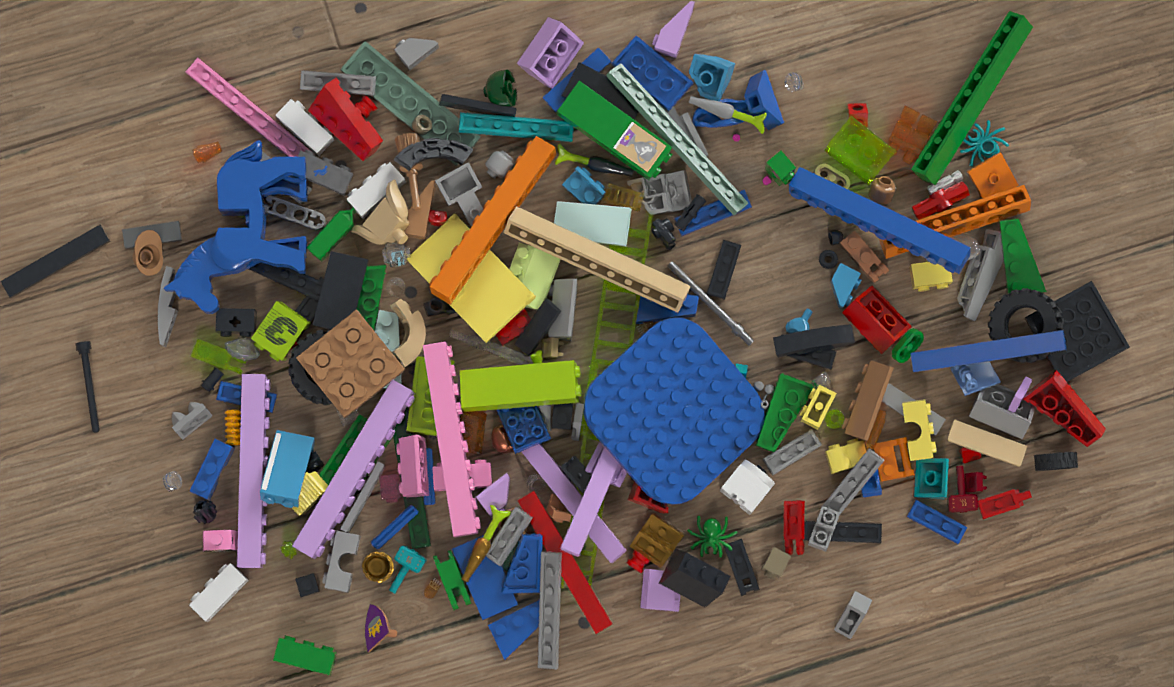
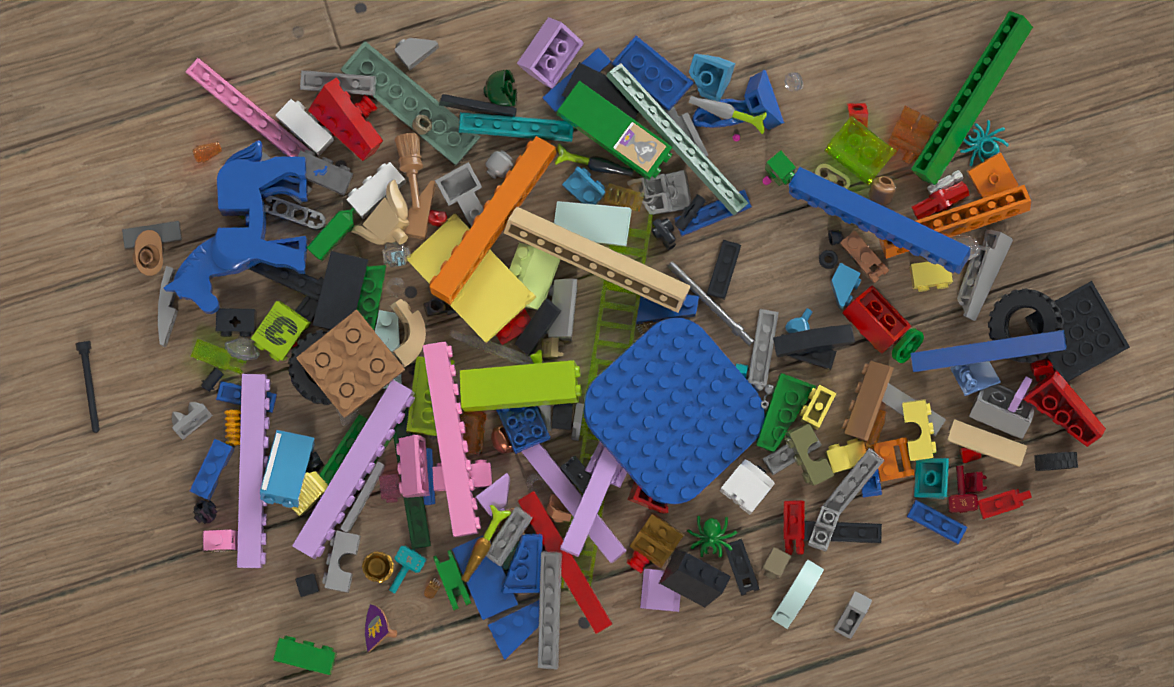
(55, 261): black tile -> none
(172, 481): clear tile -> none
(218, 592): white brick -> none
(288, 550): clear neon green plate -> none
(394, 527): blue axle -> none
(431, 149): black tile -> none
(672, 34): lavender slope -> none
(763, 347): none -> light grey tile
(797, 594): none -> light aqua arch
(800, 440): none -> olive arch
(822, 379): clear piece -> none
(830, 423): clear neon green plate -> none
(1018, 259): green wing -> none
(1041, 367): none -> red tile

